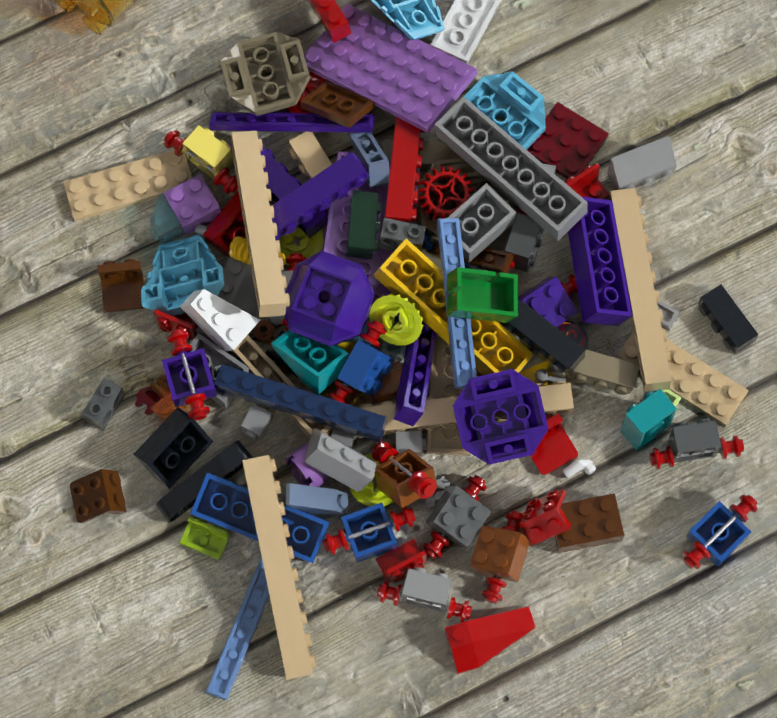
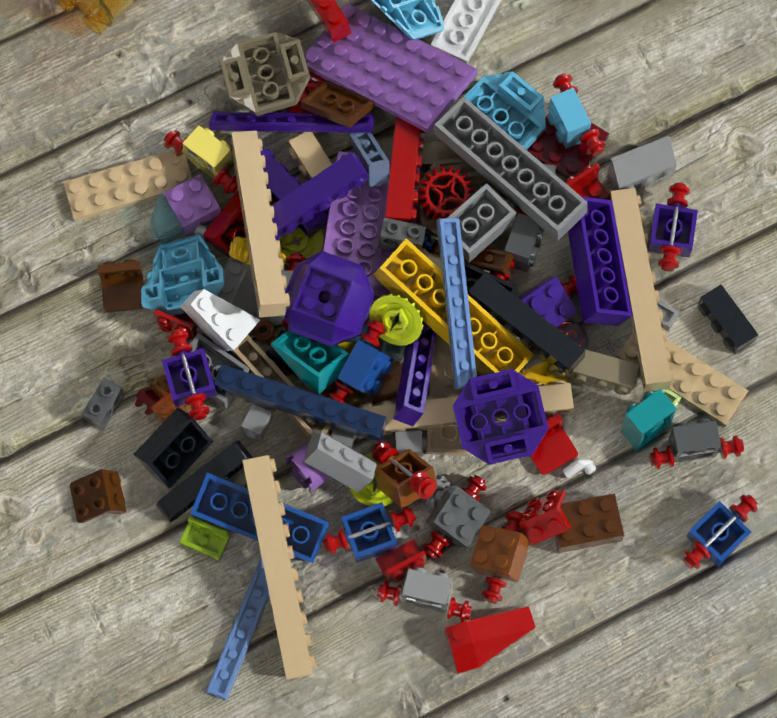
(317, 500): sand blue slope -> none
(363, 224): clear green brick -> none
(482, 300): green piece -> none
(542, 377): light grey hand -> none
(571, 119): none -> medium azure brick
(673, 228): none -> dark purple brick

